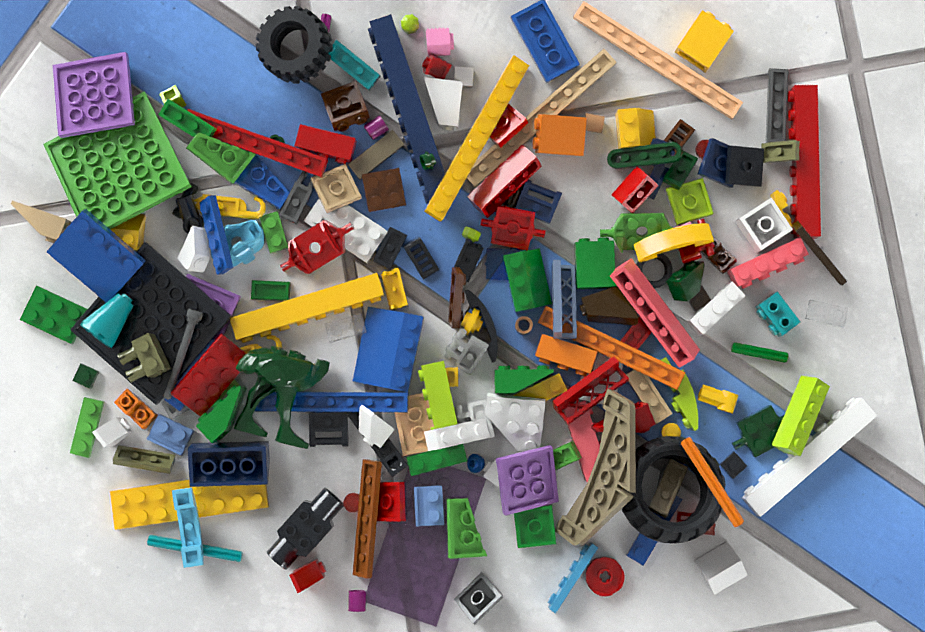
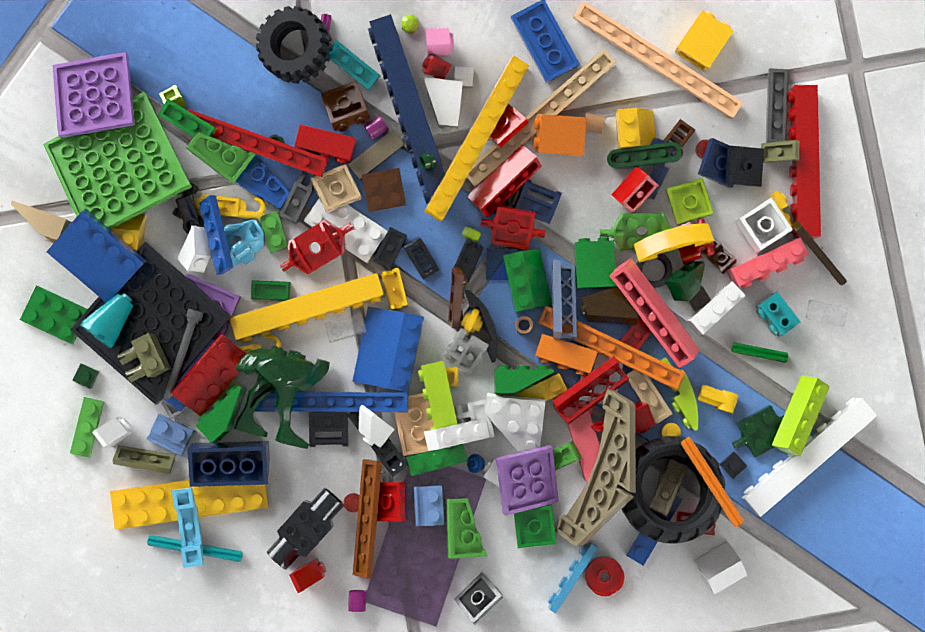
(136, 409): orange slope -> none
(680, 170): dark green plate -> none

